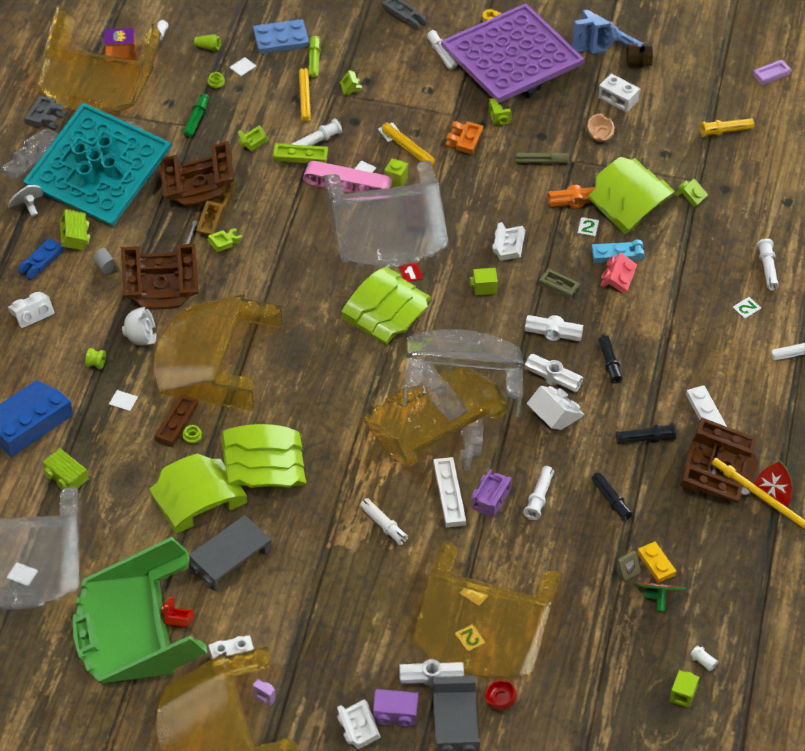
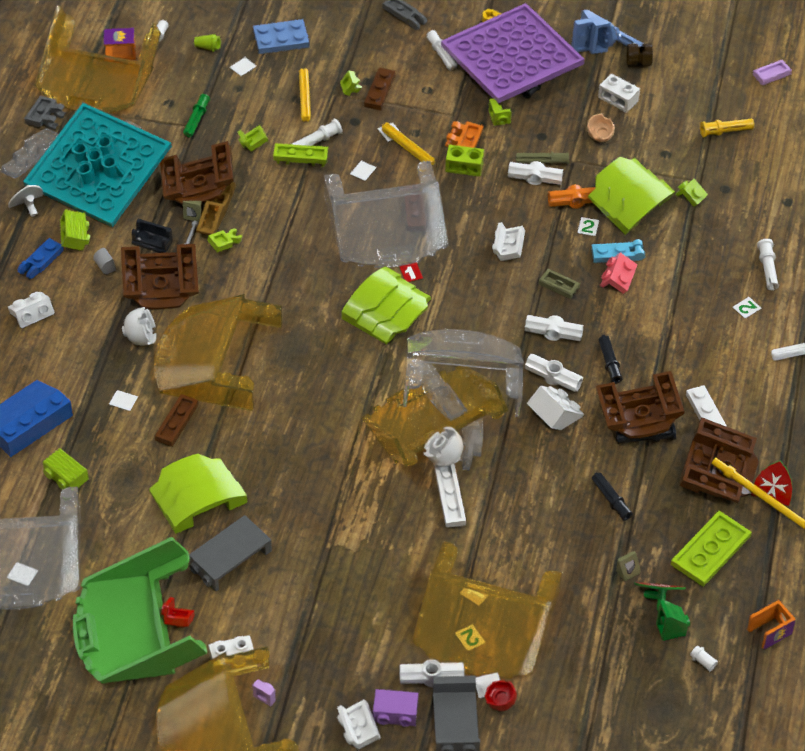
(95, 358): lime wheel -> none
(152, 236): none -> black hinge
(192, 210): none -> olive slope
(192, 430): lime plate -> none
(216, 80): lime plate -> none
(263, 456): lime slope -> none
(314, 52): lime axle -> none
(352, 179): bright pink beam -> none
(379, 89): none -> reddish brown plate
(389, 526): white pin -> none
(397, 171): lime brick -> none
(444, 447): none -> white cylinder
(464, 160): none -> lime brick
(483, 682): none -> white sticker
(484, 281): lime brick -> none
(491, 493): medium lavender hinge -> none
(535, 173): none -> white piece
(537, 499): white pin -> none
(641, 410): none -> reddish brown slope
(656, 562): yellow plate -> none
(671, 621): none -> green slope
(684, 688): lime brick -> none
(711, 548): none -> lime plate
(771, 612): none -> orange piece

